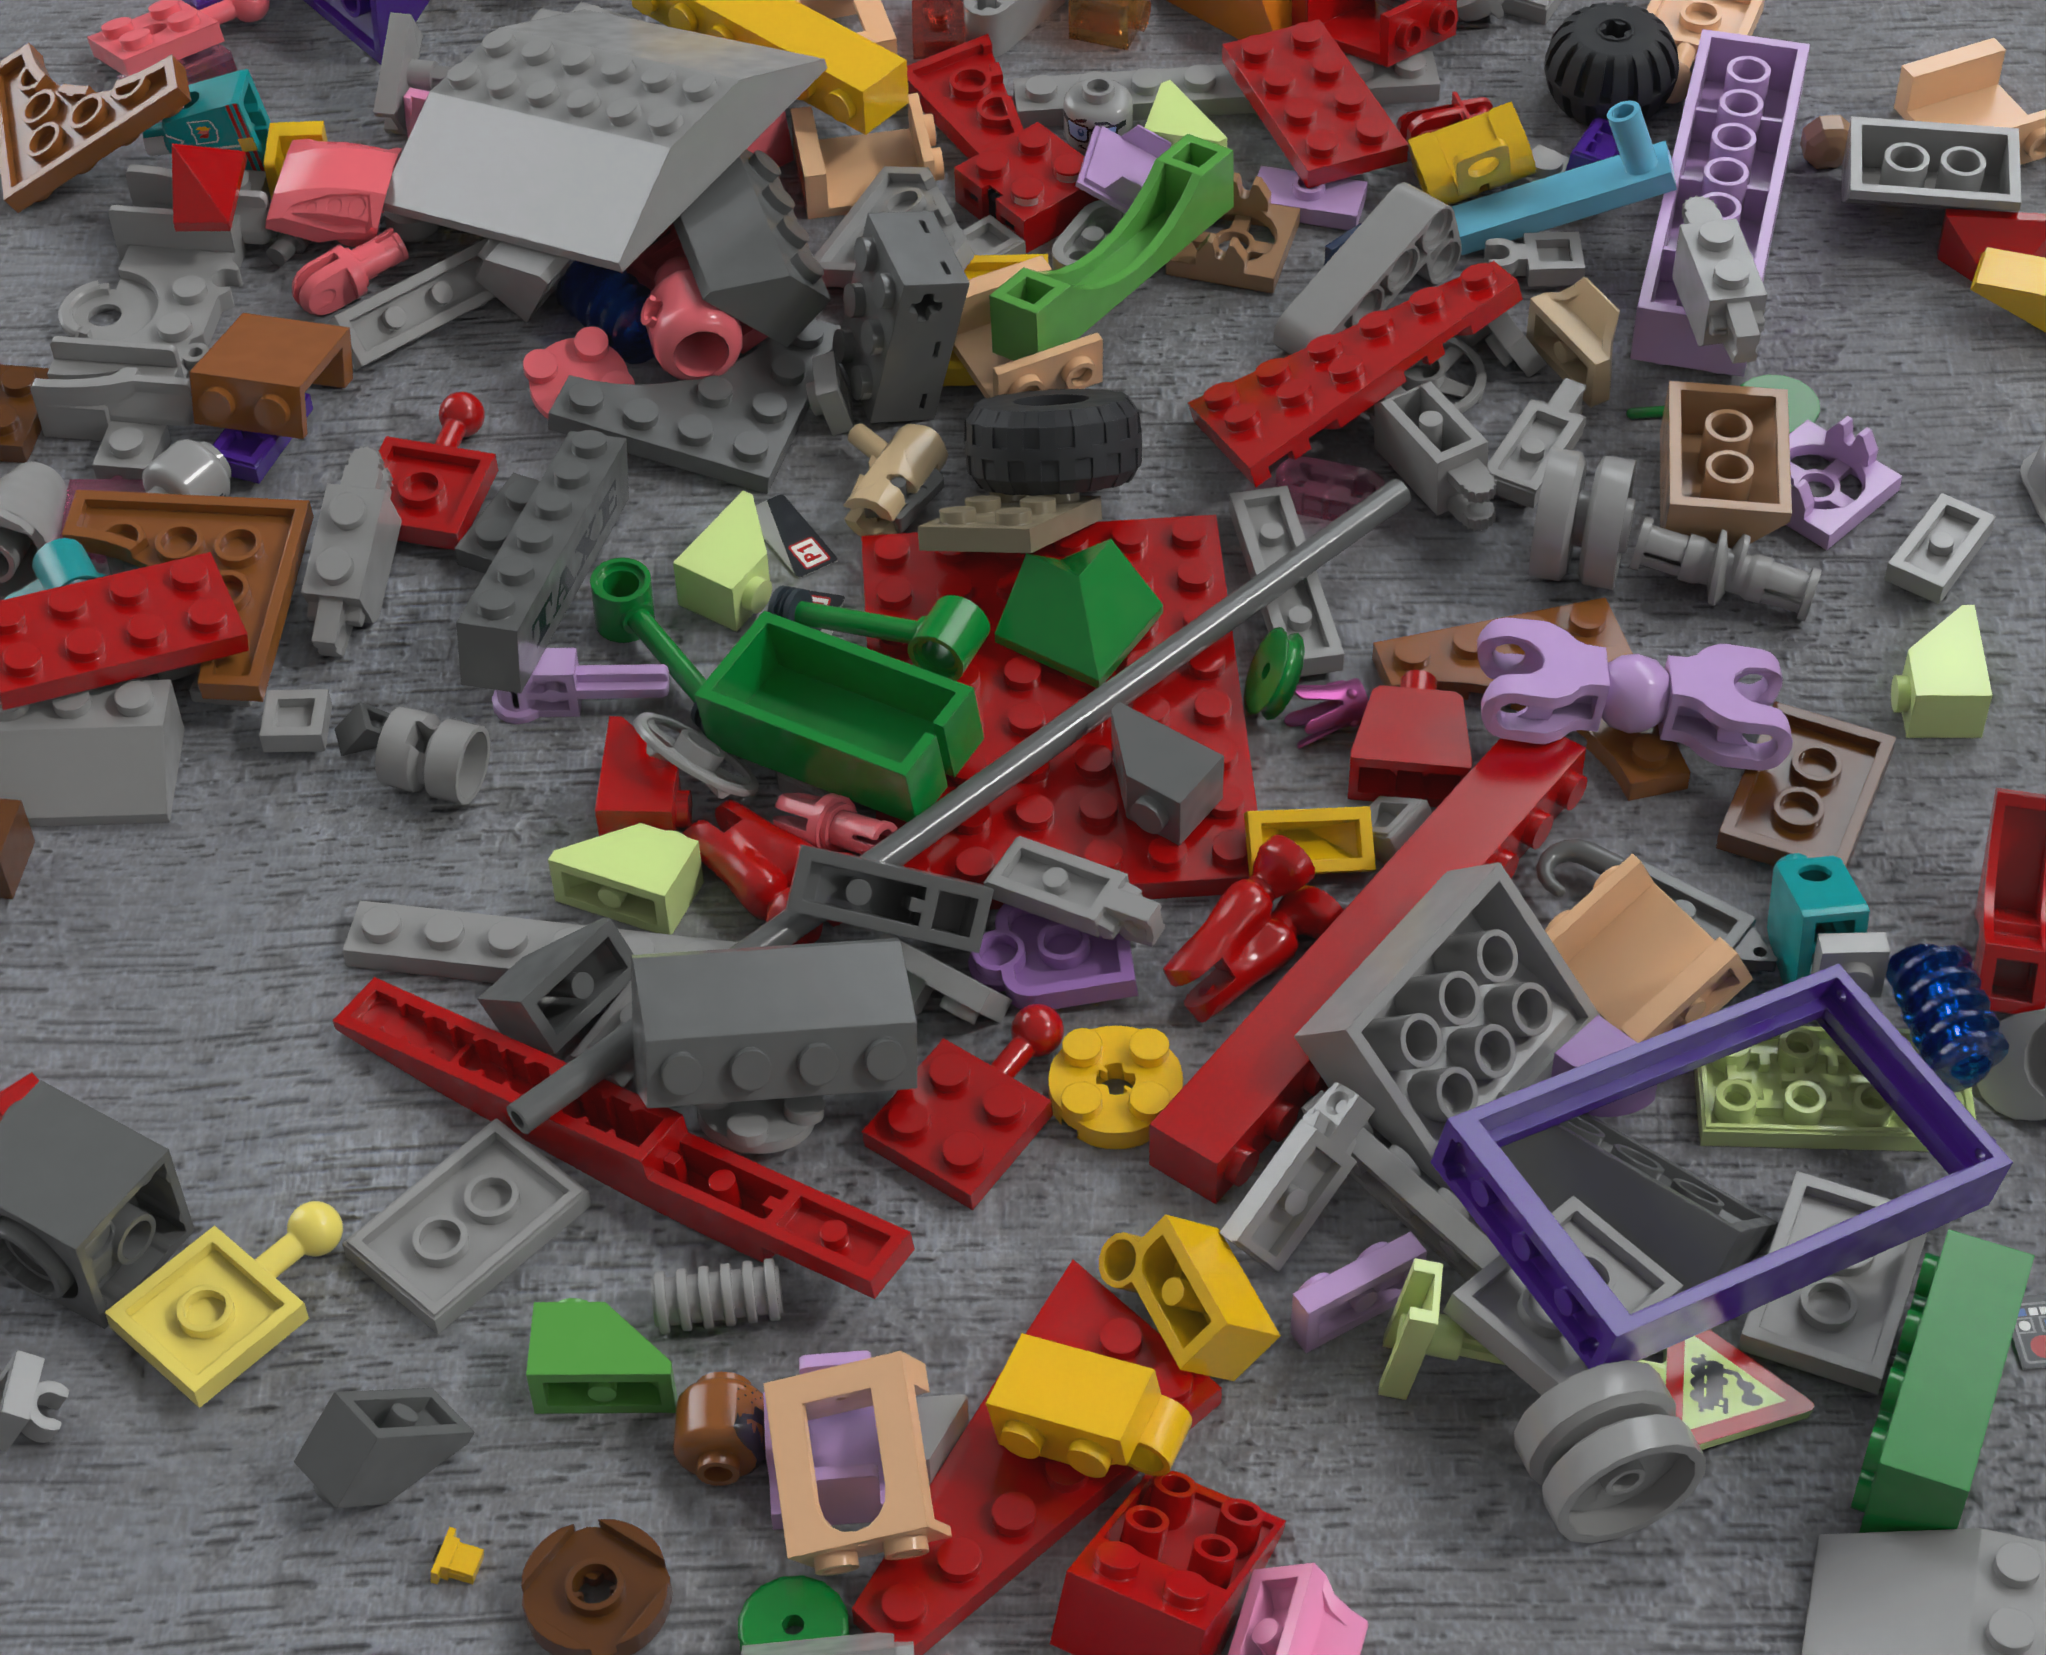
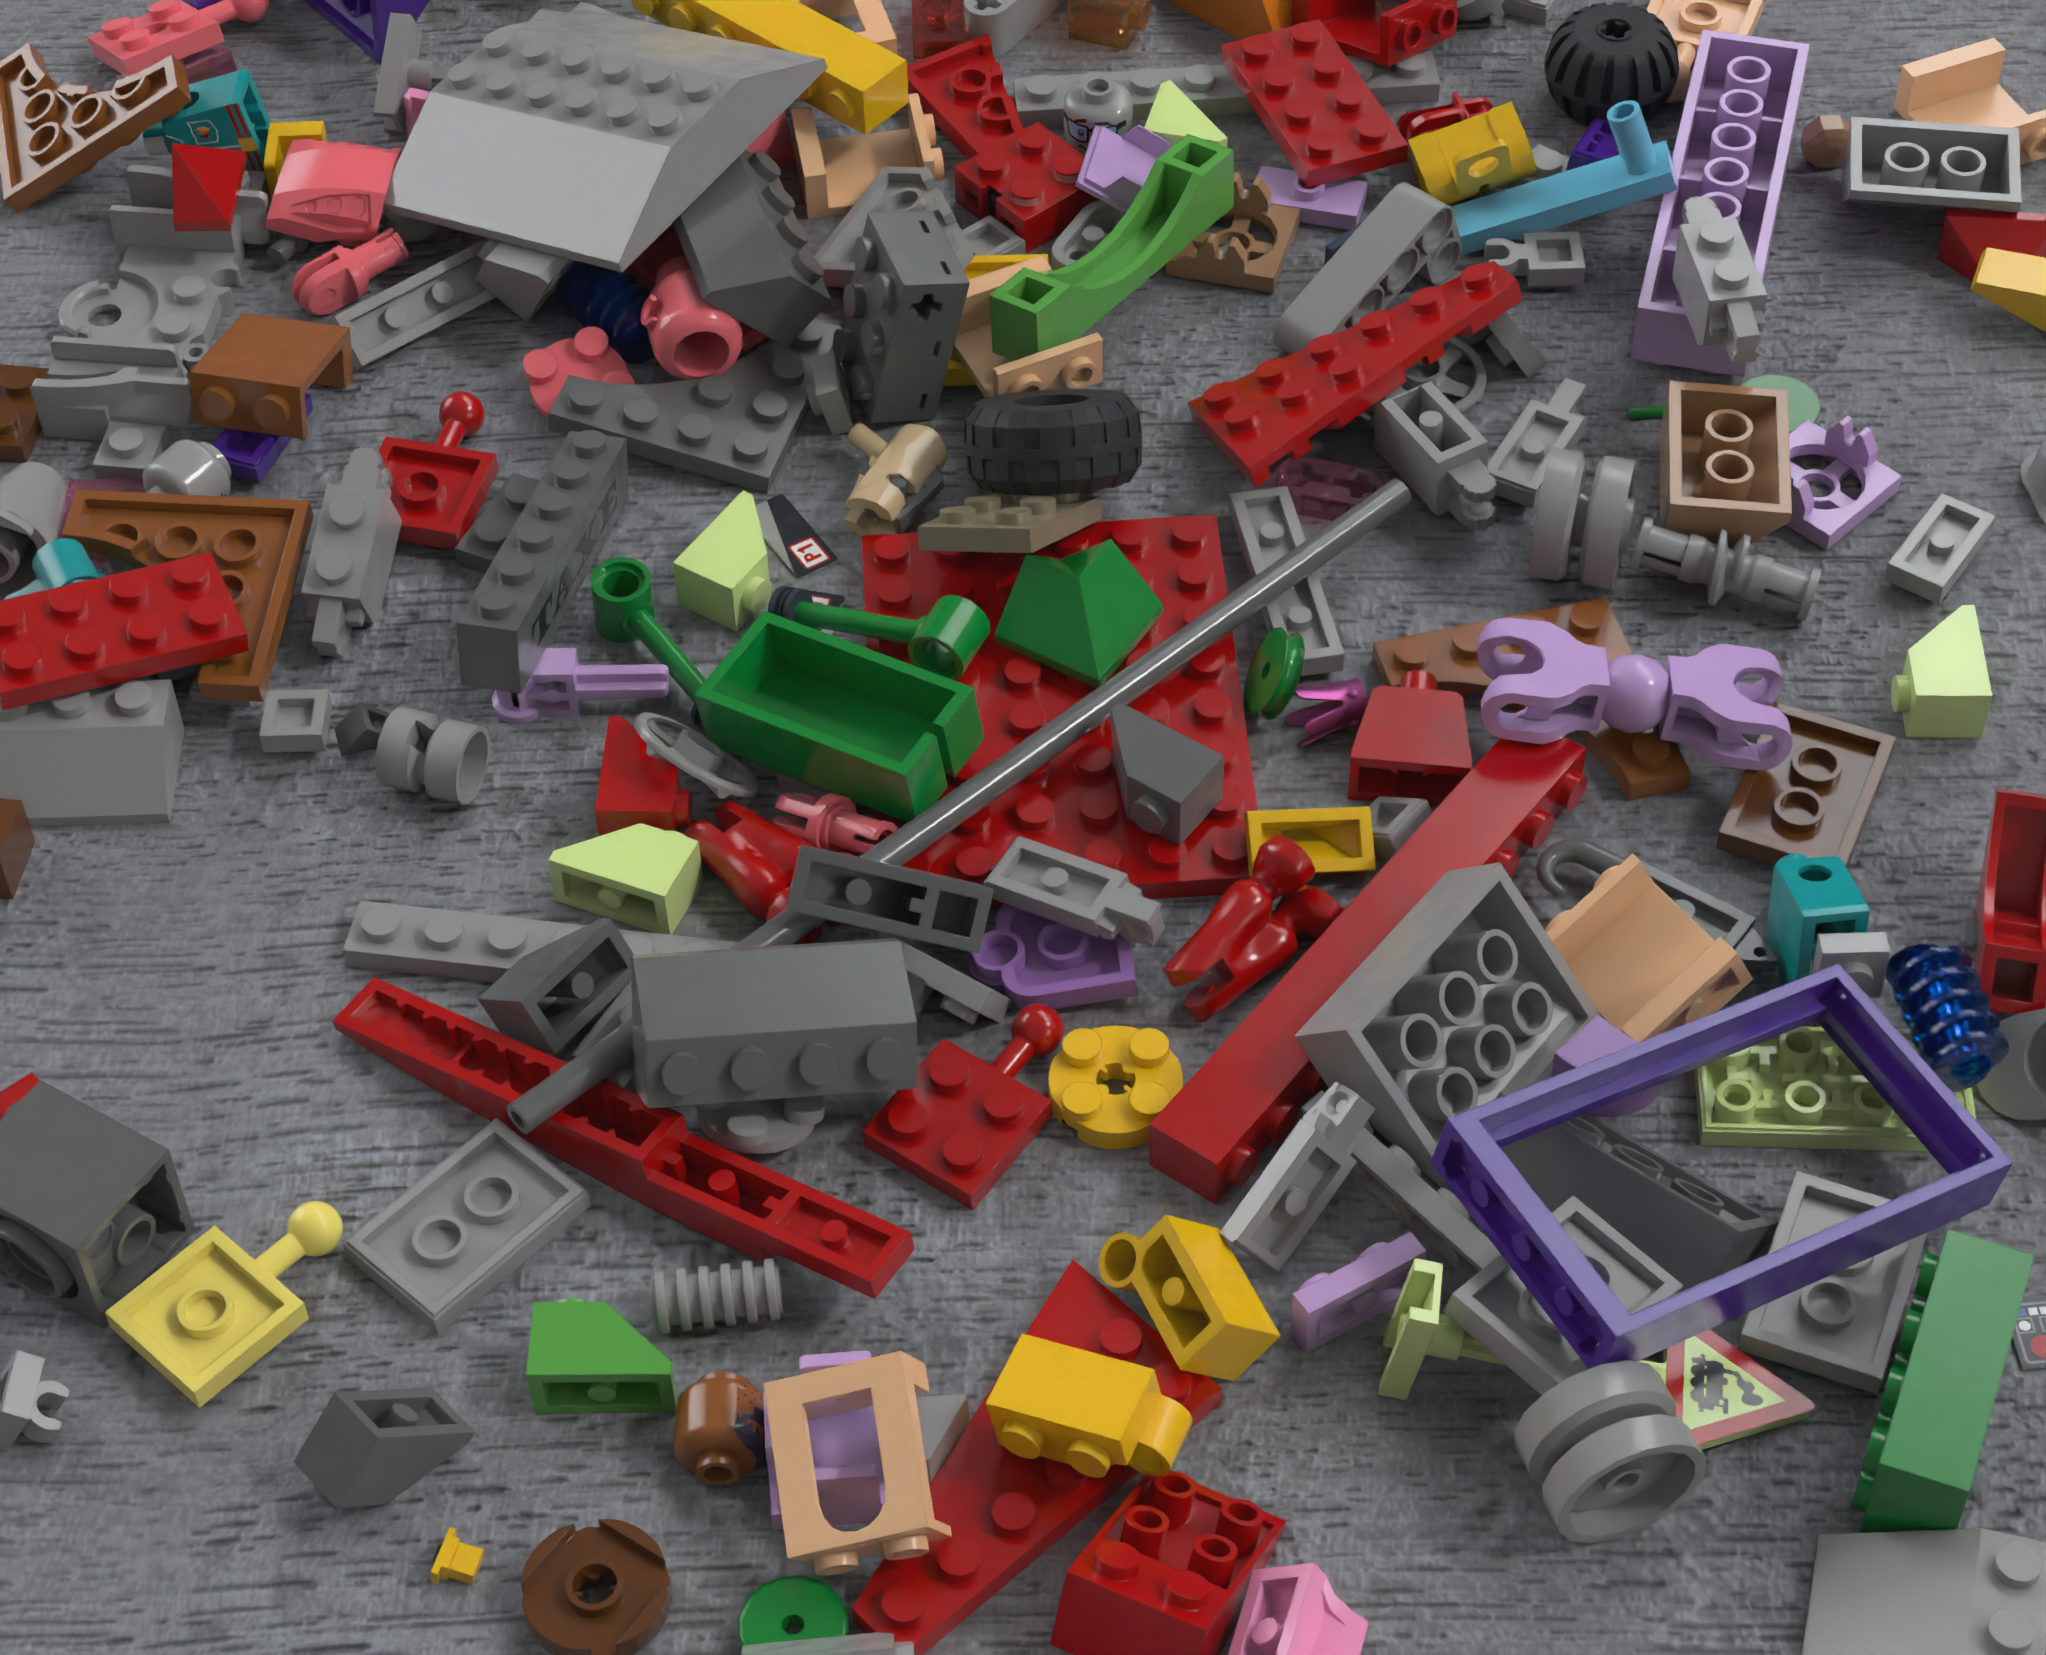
(1576, 336): tan slope -> none

